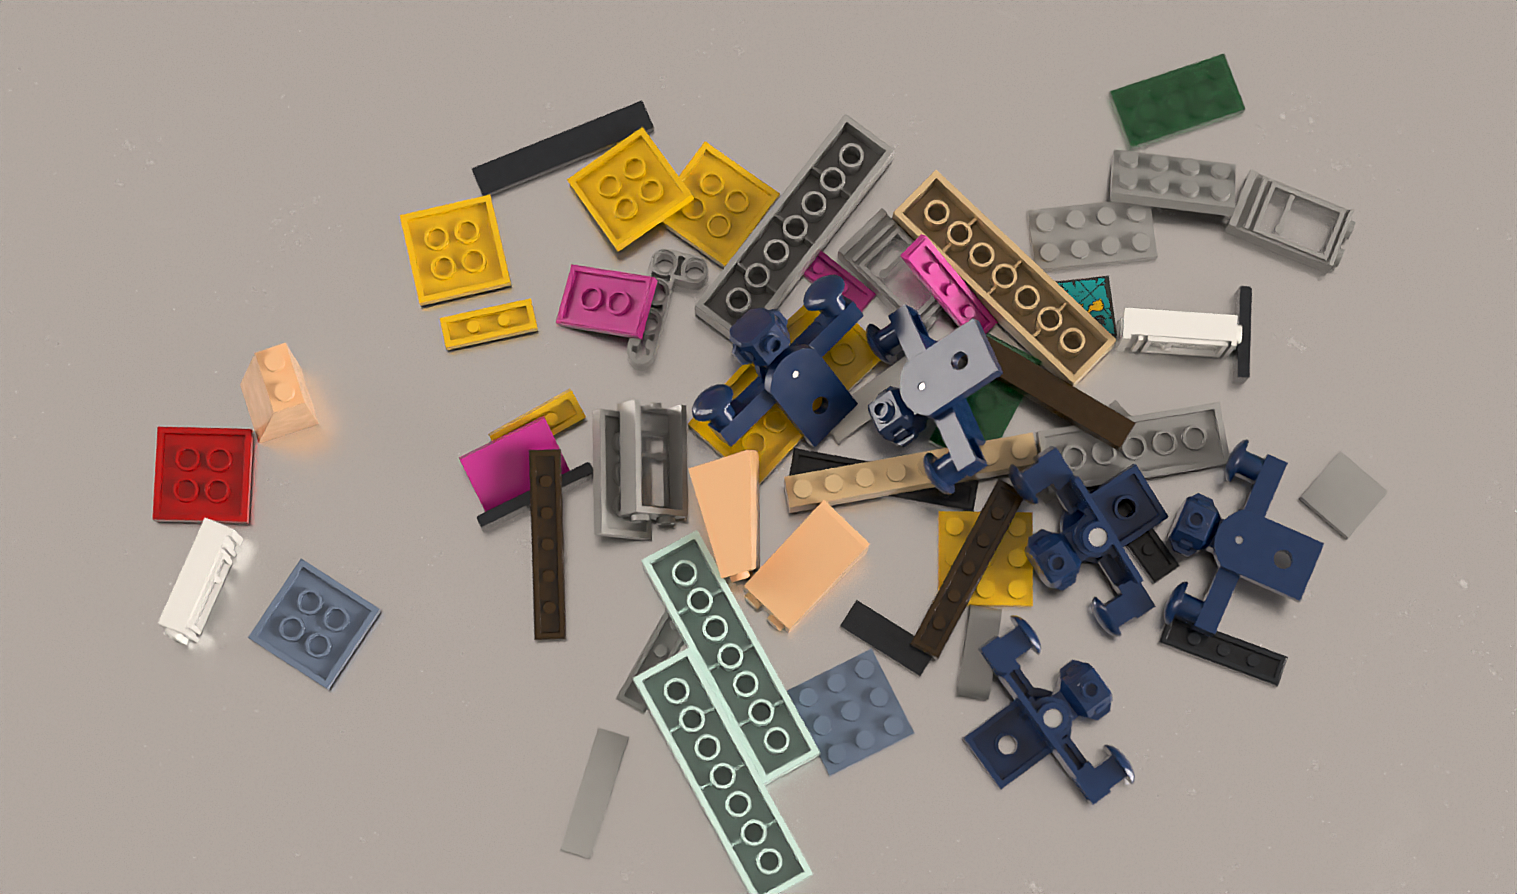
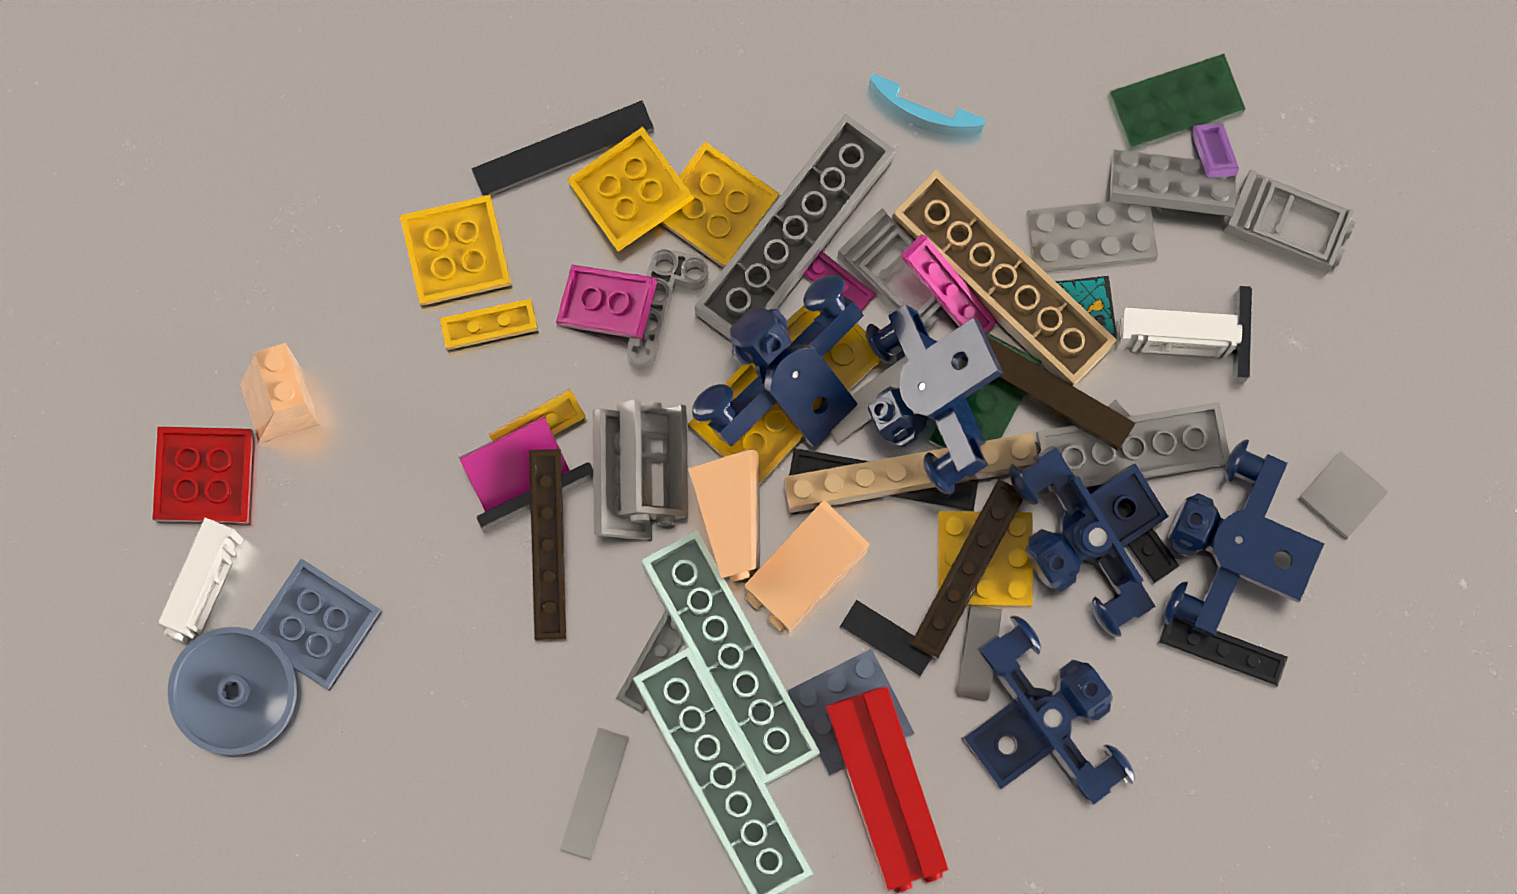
(232, 691): none -> sand blue dish
(887, 789): none -> red brick
(962, 124): none -> medium azure slope
(1215, 150): none -> medium lavender tile

